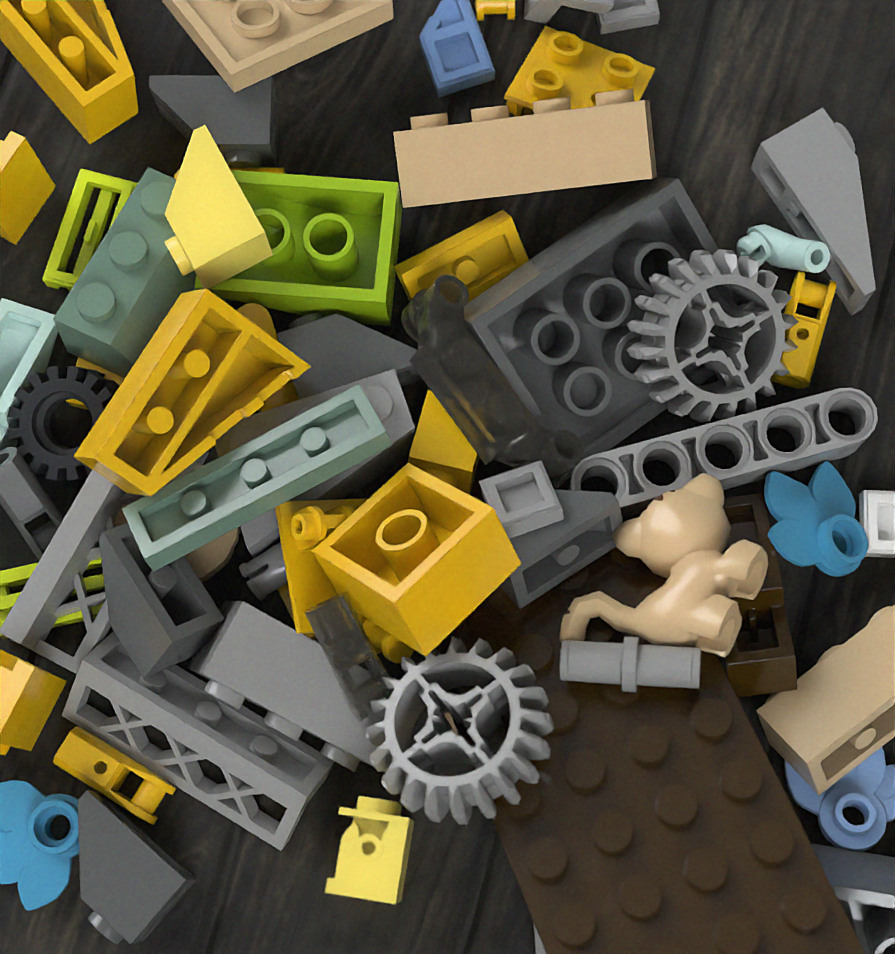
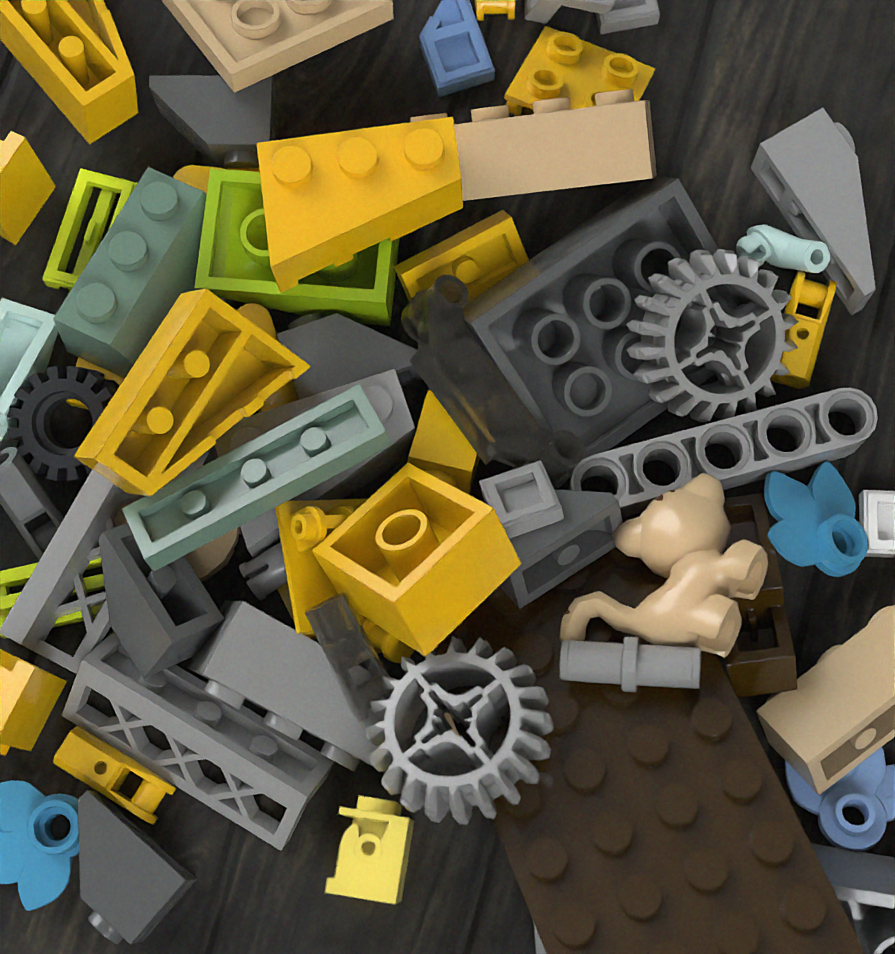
(212, 217): light yellow slope -> none
(354, 190): none -> yellow wedge

